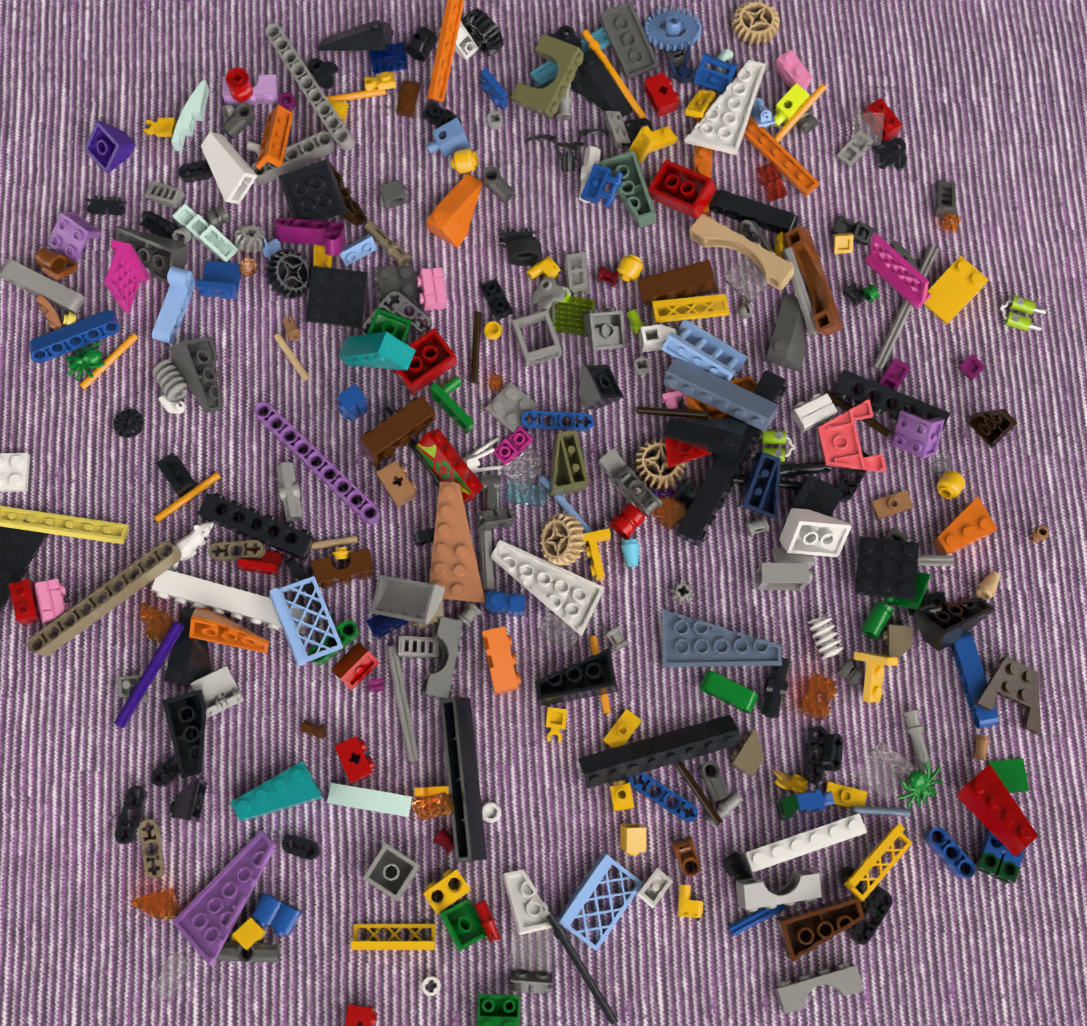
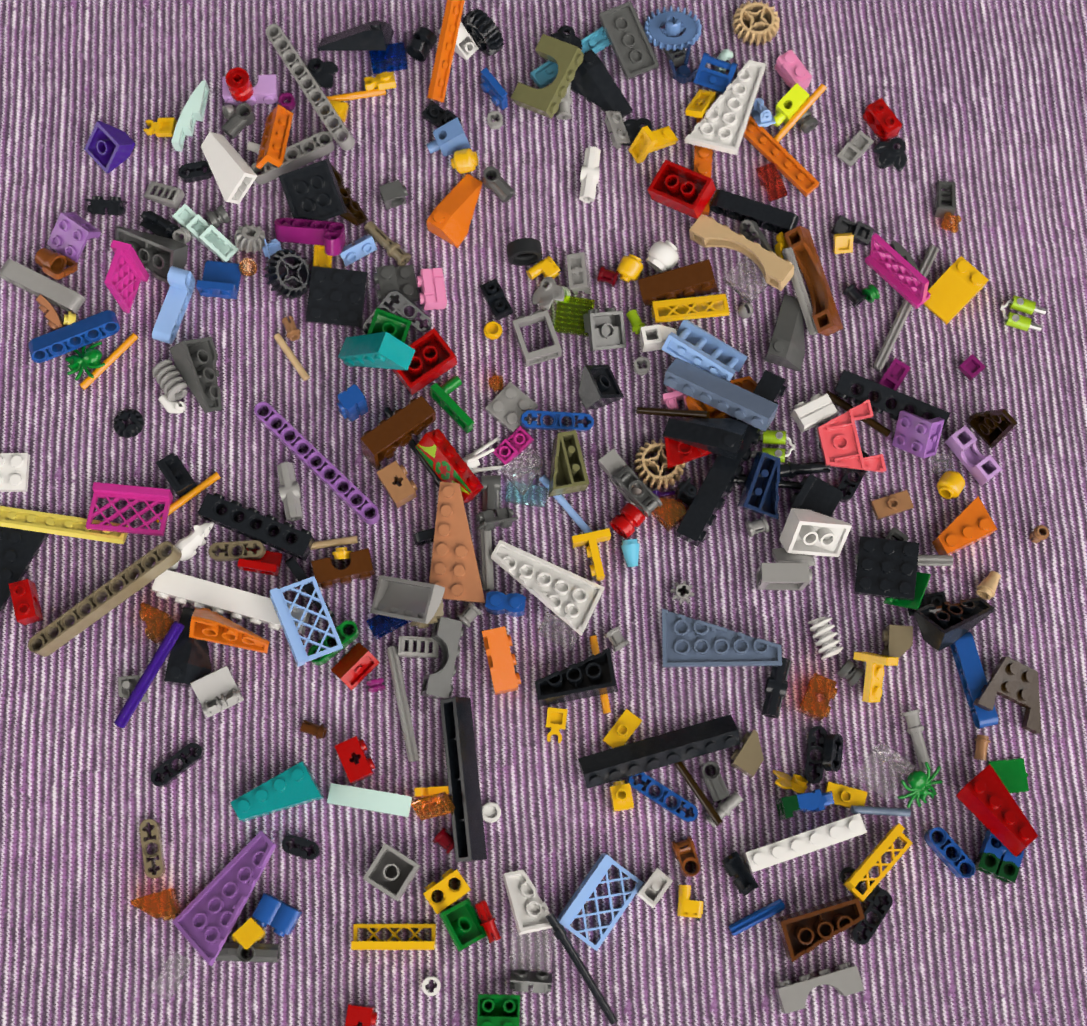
(50, 600): bright pink brick -> none
(129, 493): none -> dark pink fence
(130, 798): black beam -> none
(187, 729): black wedge -> none
(189, 801): black slope -> none
(408, 99): reddish brown plate -> none
(476, 347): dark brown bar -> none
(509, 235): black hinge -> none
(562, 539): tan gear -> none
(568, 158): black plant -> none
(595, 46): light orange bar -> none
(596, 184): blue plate -> none
(633, 189): sand green wedge -> none
(633, 838): yellow brick -> none
(660, 94): red brick -> none
(662, 256): none -> white piece
(728, 691): green beam -> none
(802, 886): arch -> none
(867, 129): clear piece -> none
(877, 620): green piece -> none
(964, 447): none -> lavender arch

